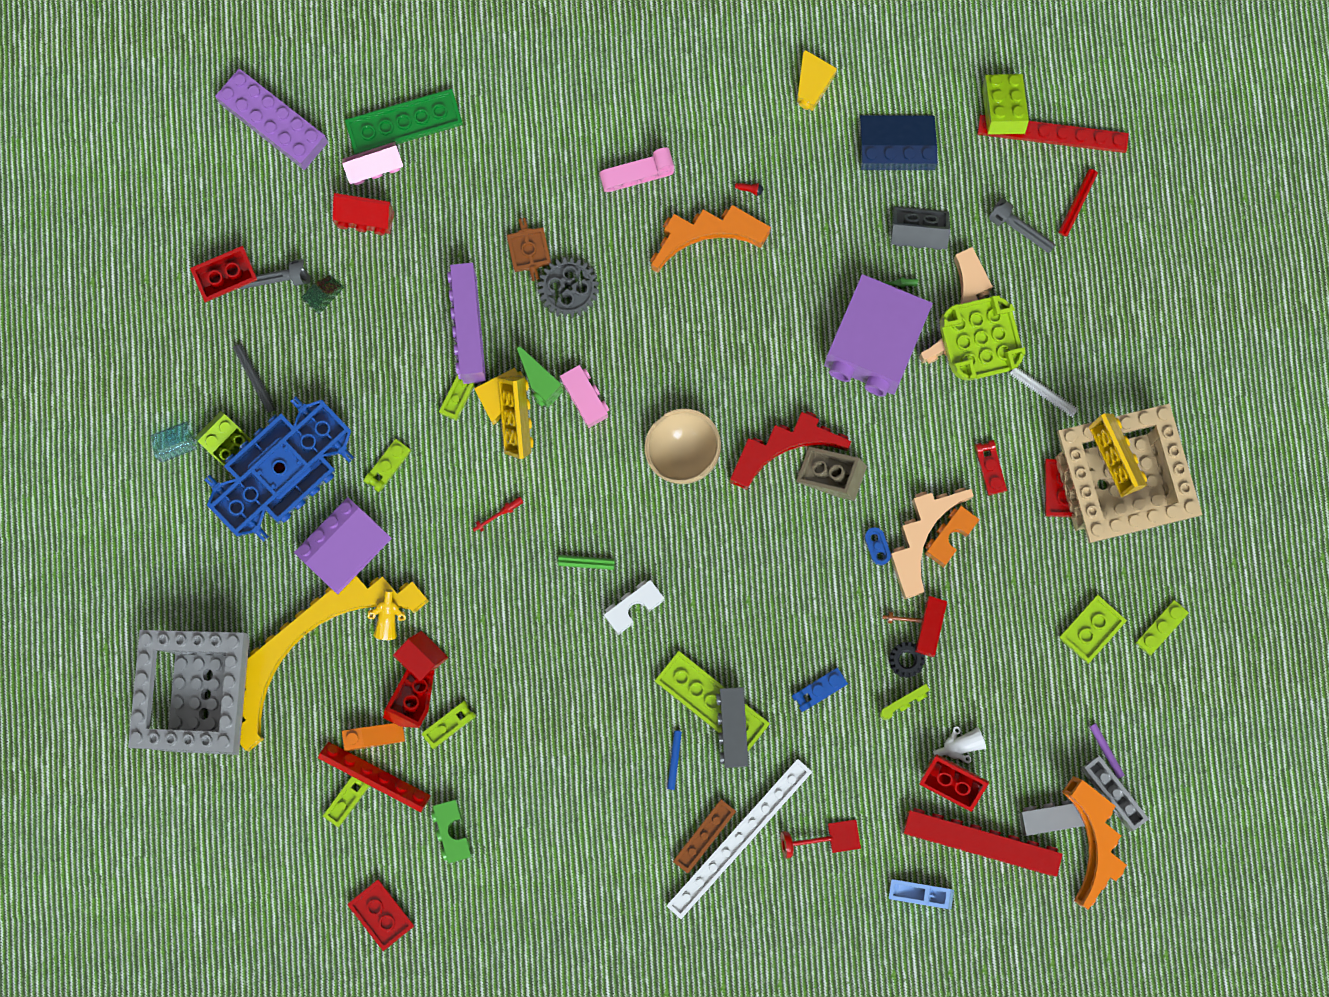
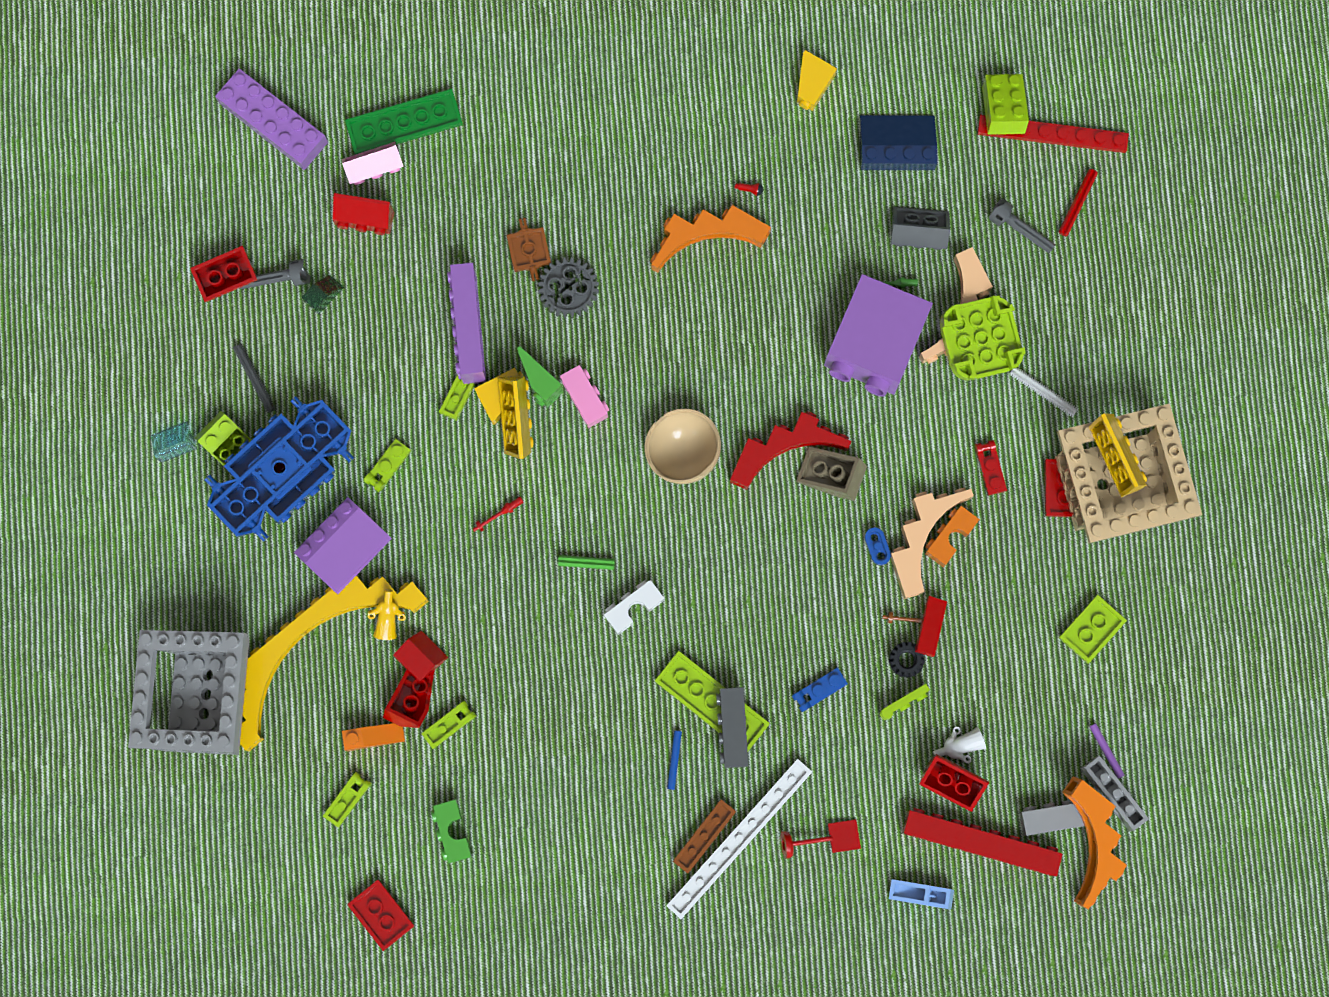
(374, 777): red plate -> none
(639, 171): bright pink beam -> none
(1162, 627): lime plate -> none

